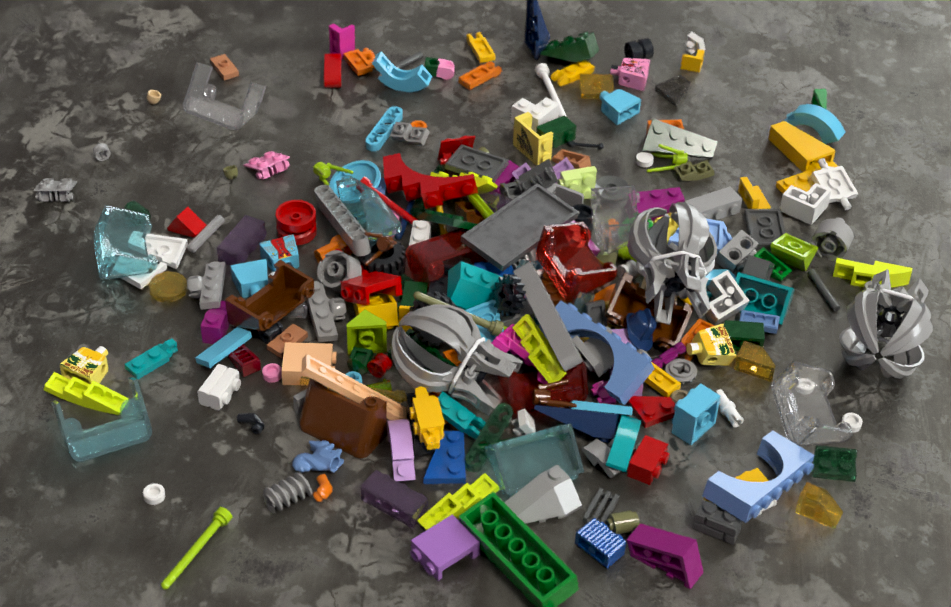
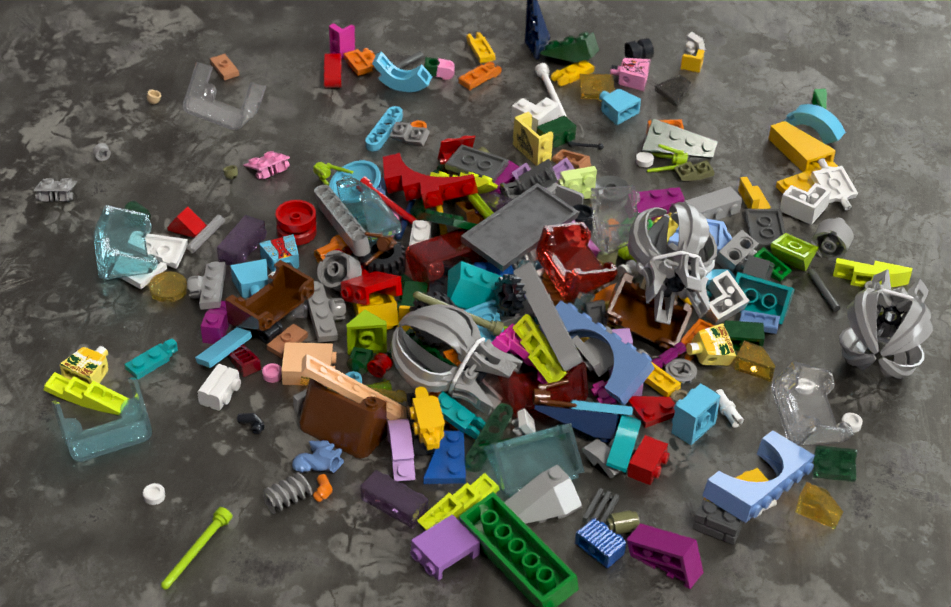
(640, 329): dark blue piece -> none

